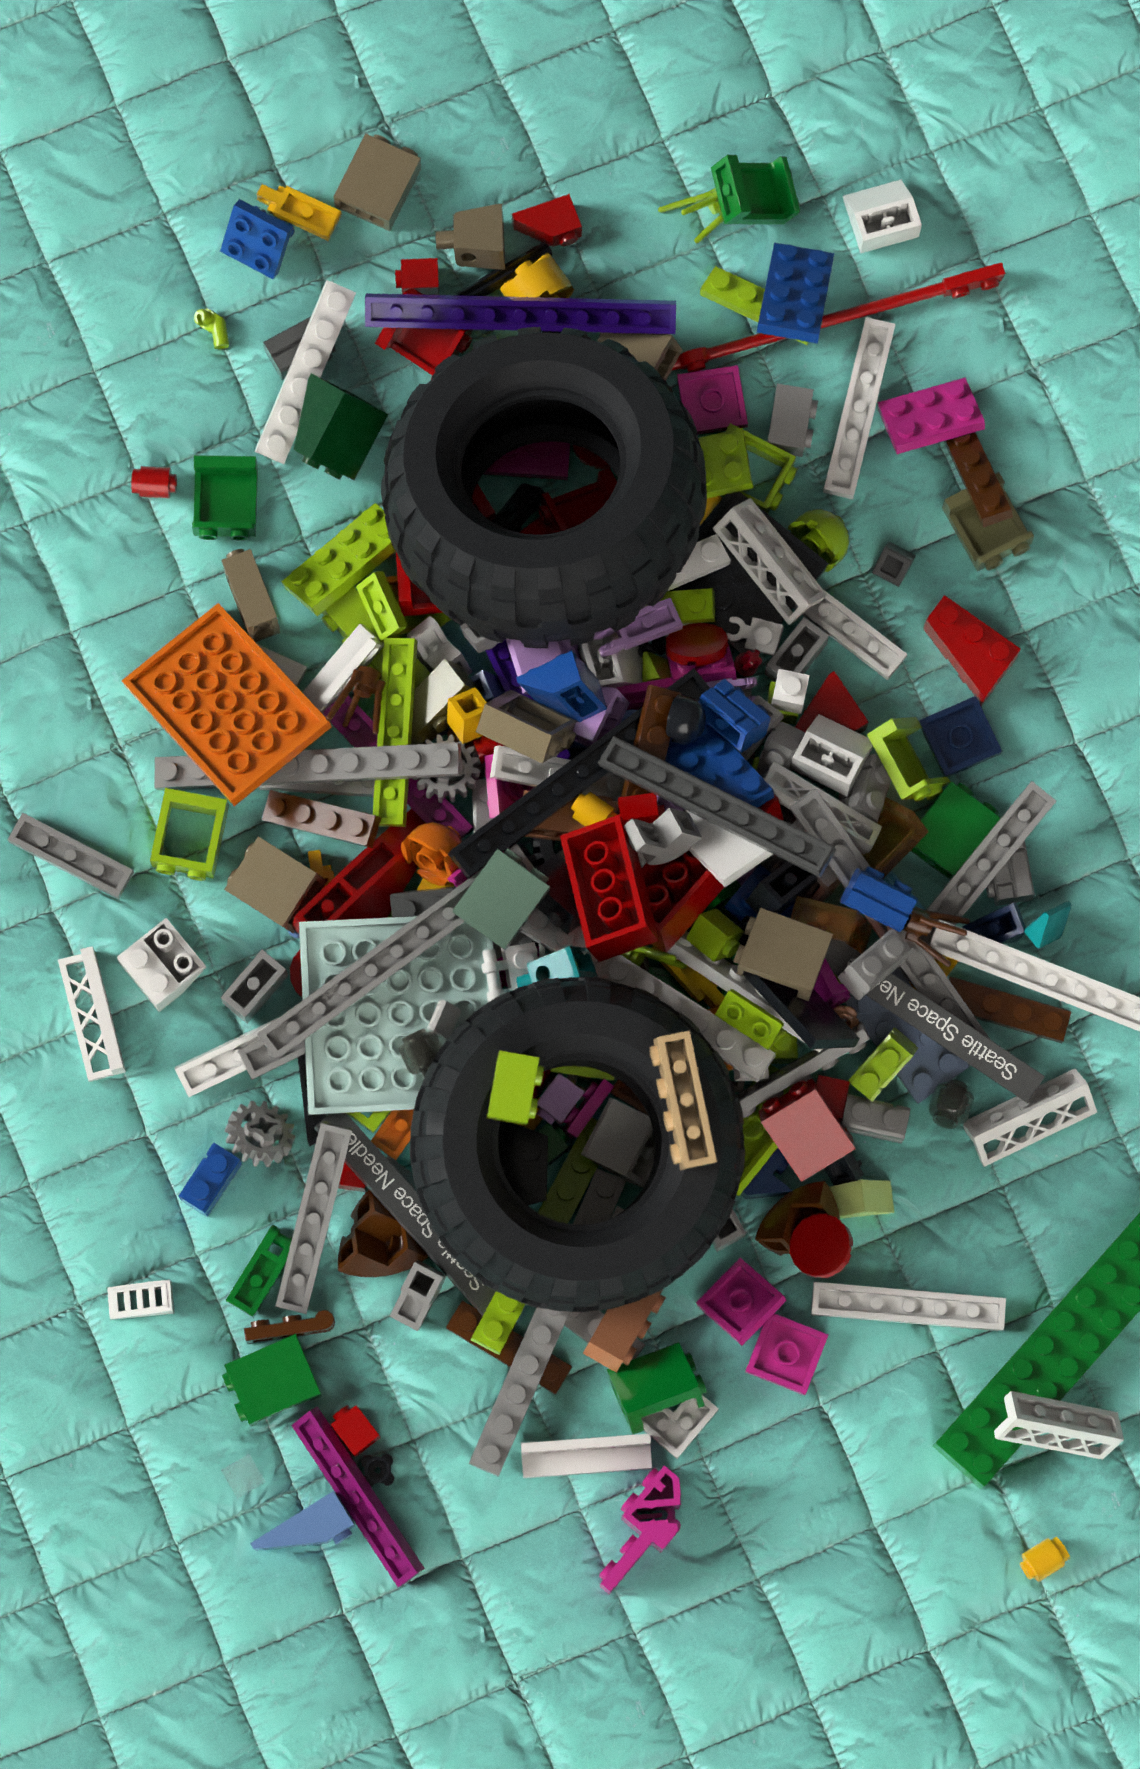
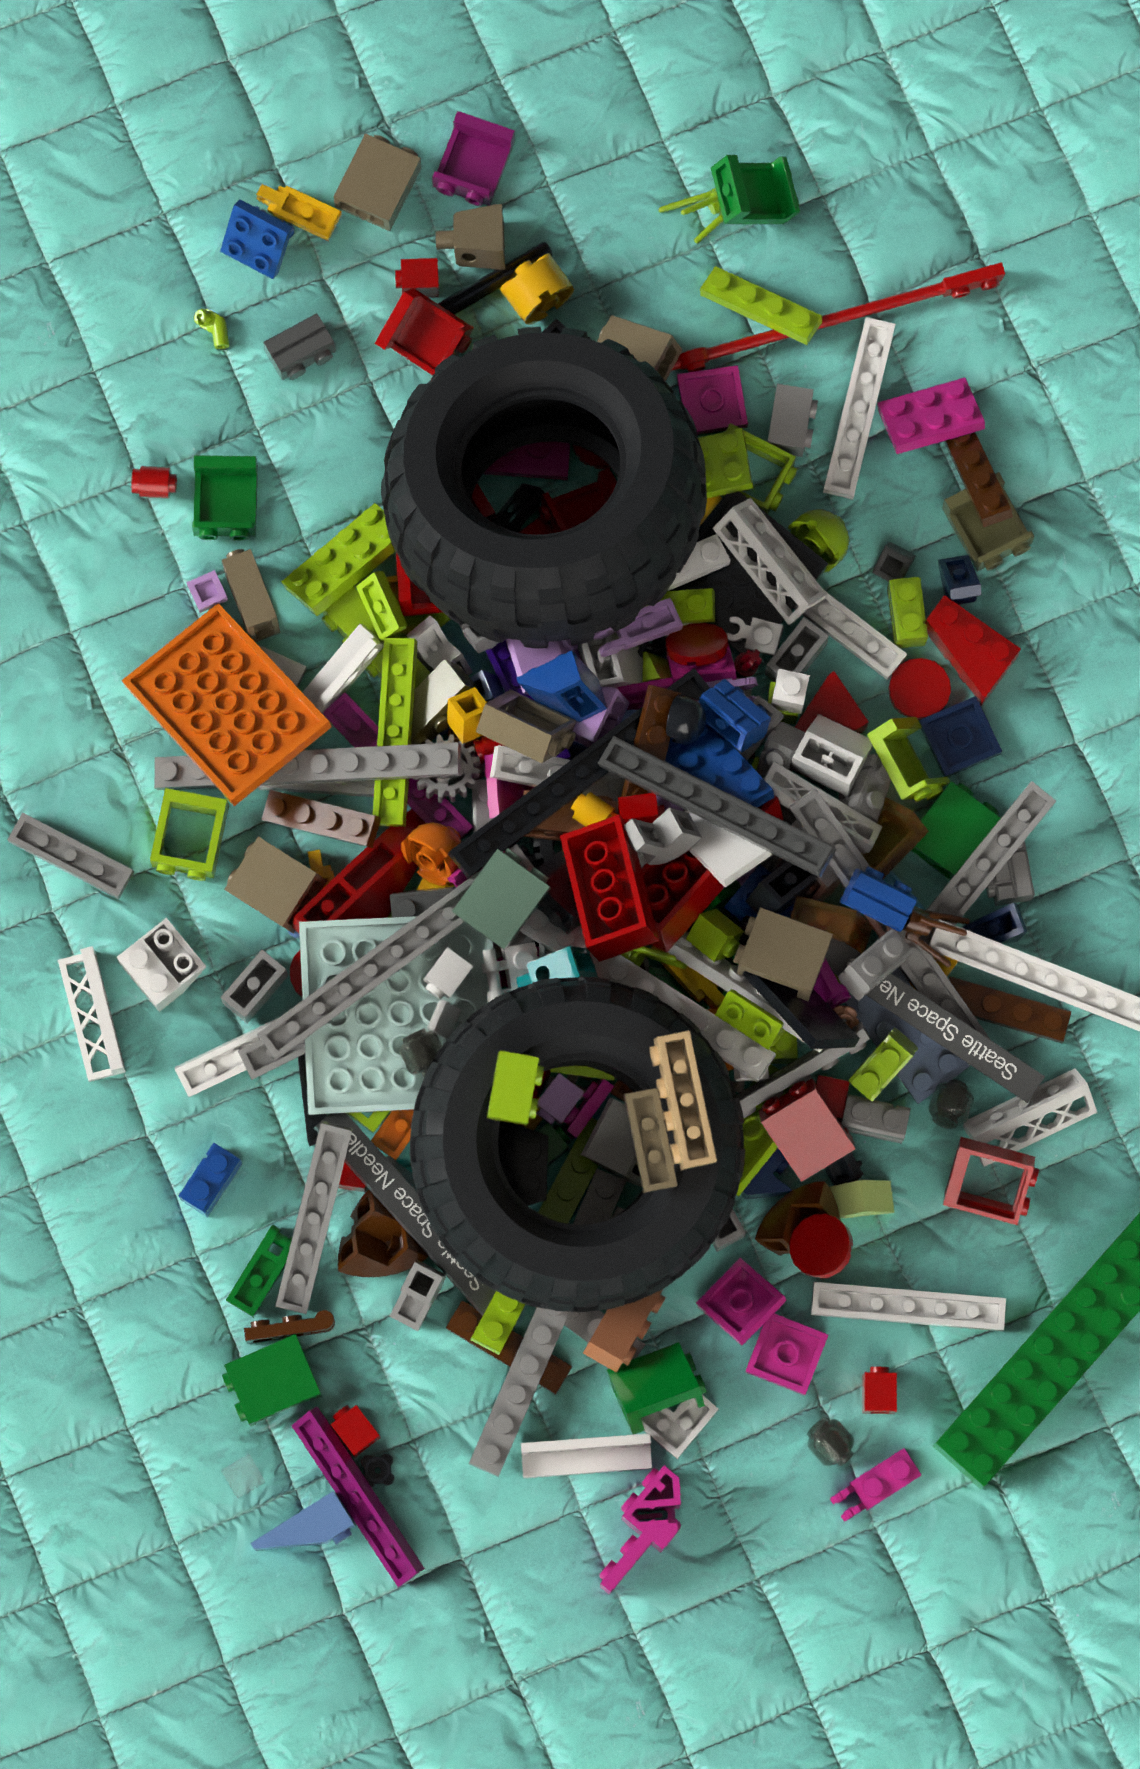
(167, 1299): white slope -> none
(207, 591): none -> lavender plate
(259, 1133): light grey gear -> none
(309, 358): white plate -> none
(336, 428): dark green slope -> none
(365, 682): reddish brown plant -> none
(446, 974): none -> white brick
(474, 159): none -> magenta panel
(519, 313): dark purple plate -> none
(550, 222): red slope -> none
(650, 1140): none -> dark tan plate
(795, 293): blue plate -> none
(830, 1442): none -> clear smoke head
(879, 1391): none -> red brick
(879, 1483): none -> dark pink hinge
(883, 216): white slope -> none
(907, 612): none -> lime brick
(919, 688): none -> red tile
(959, 579): none -> dark blue slope
(983, 1206): none -> red window
(1044, 1559): yellow brick -> none
(1049, 925): teal slope -> none
(1063, 1422): white fence -> none

